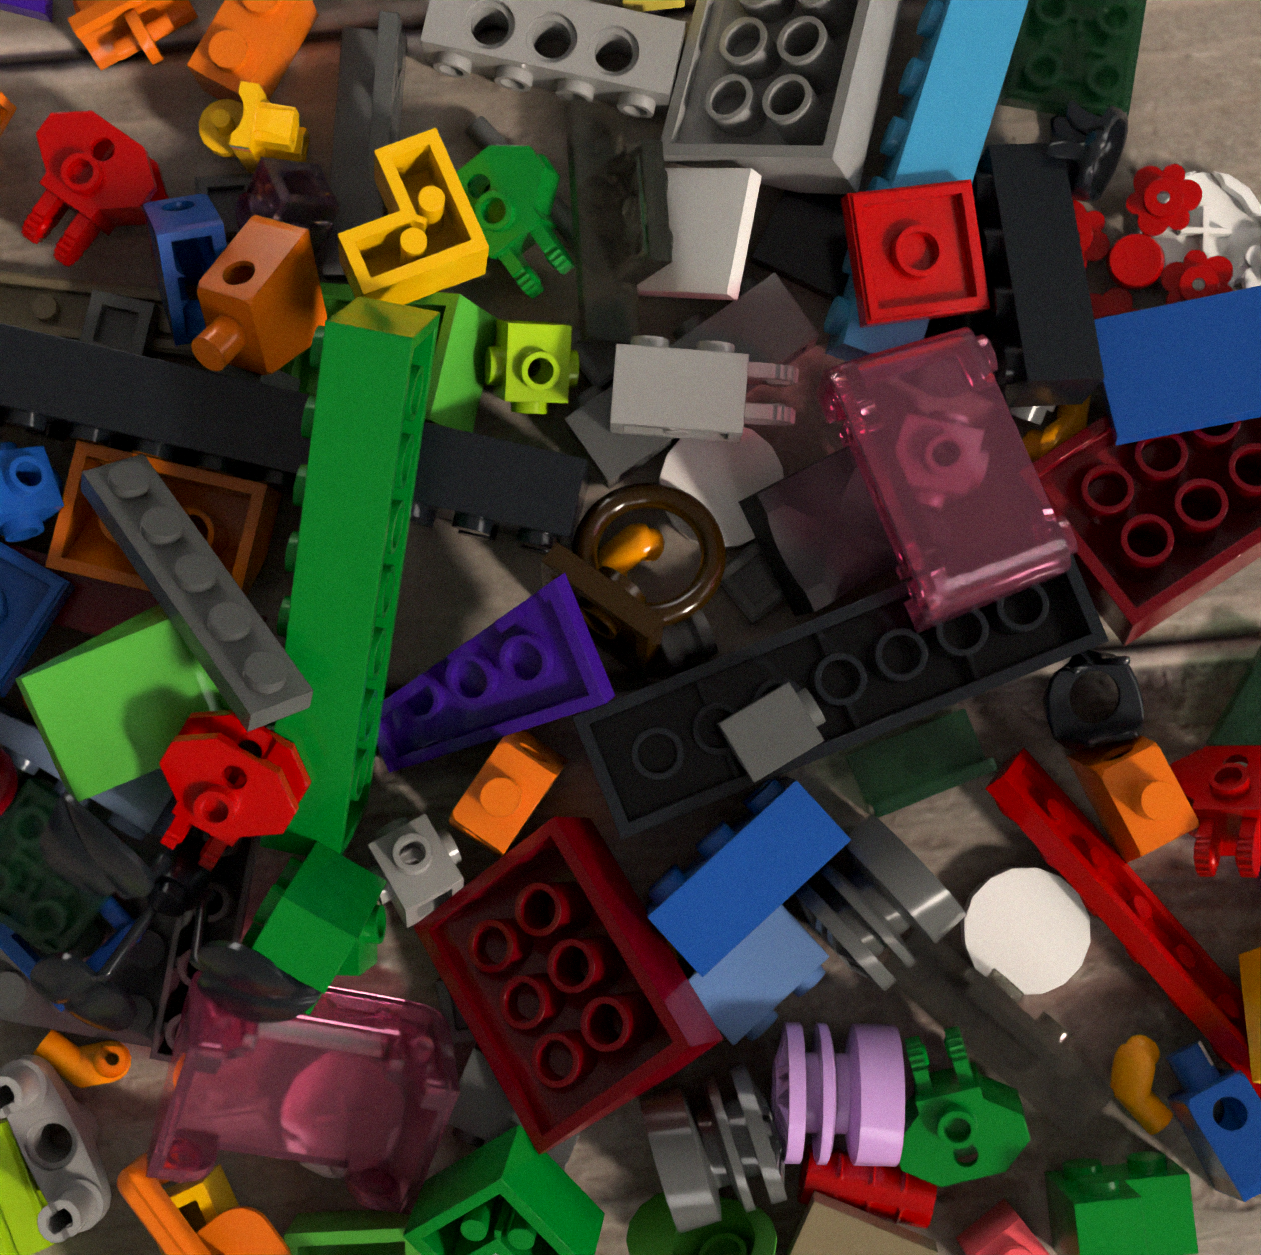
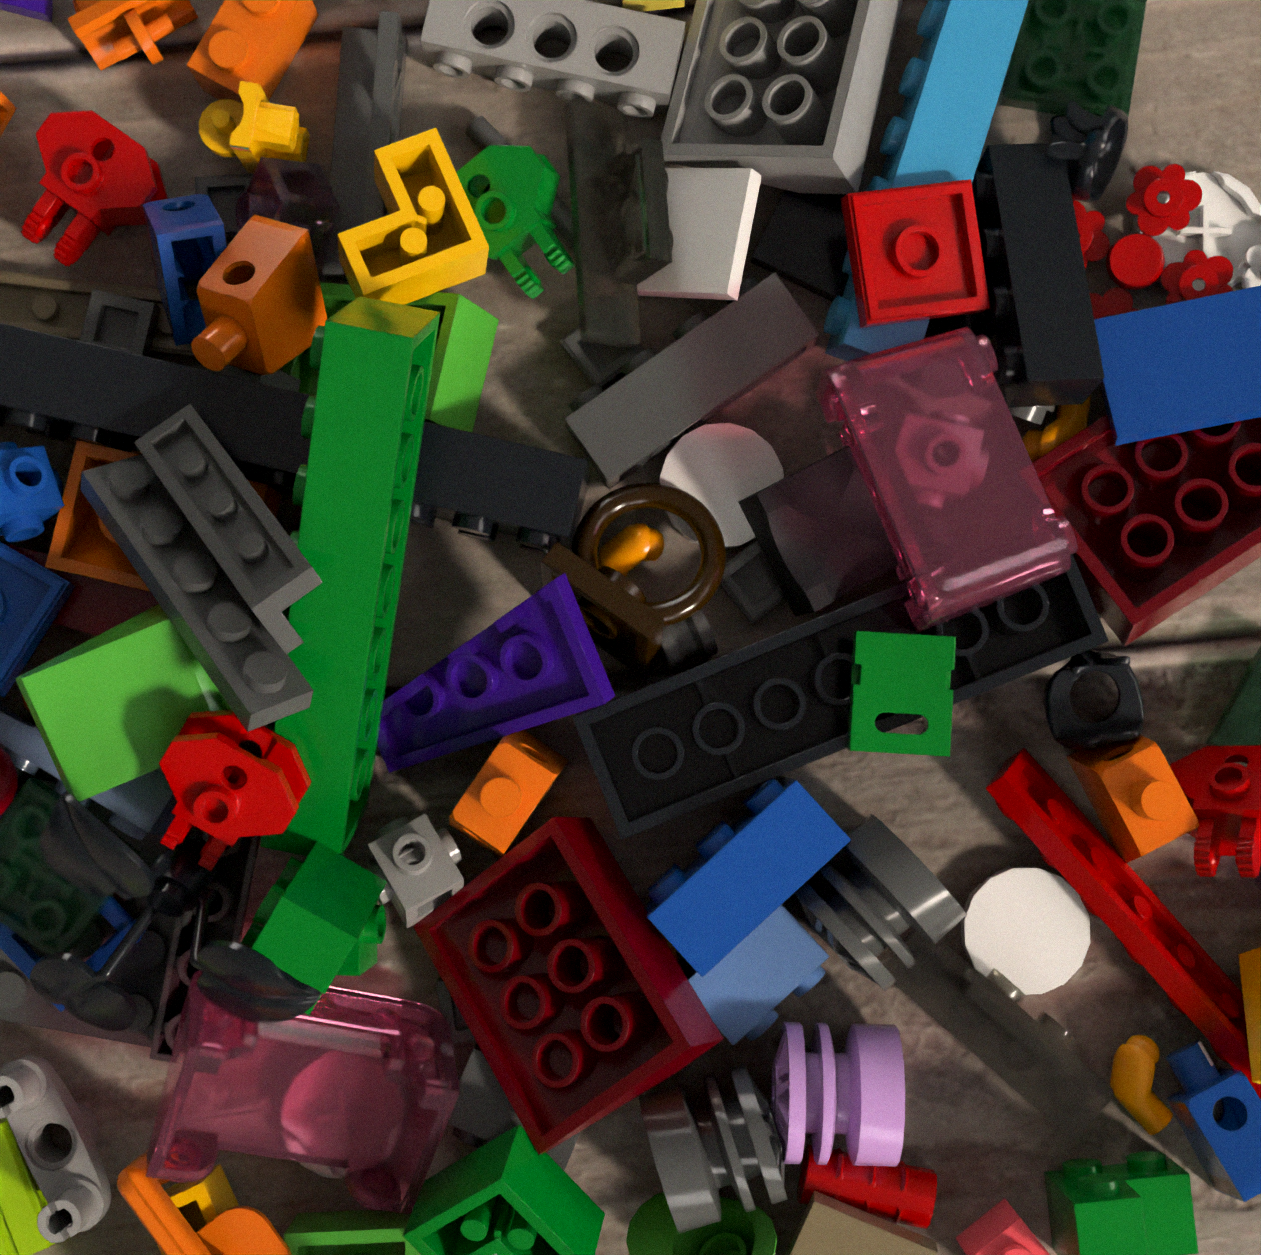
(85, 1064): light orange arm -> none
(231, 520): none -> dark grey fence
(515, 348): lime brick -> none
(692, 391): light grey hinge -> none
(773, 730): dark grey brick -> none
(901, 677): none -> green piece
(918, 763): clear green panel -> none
(957, 1116): green hinge -> none

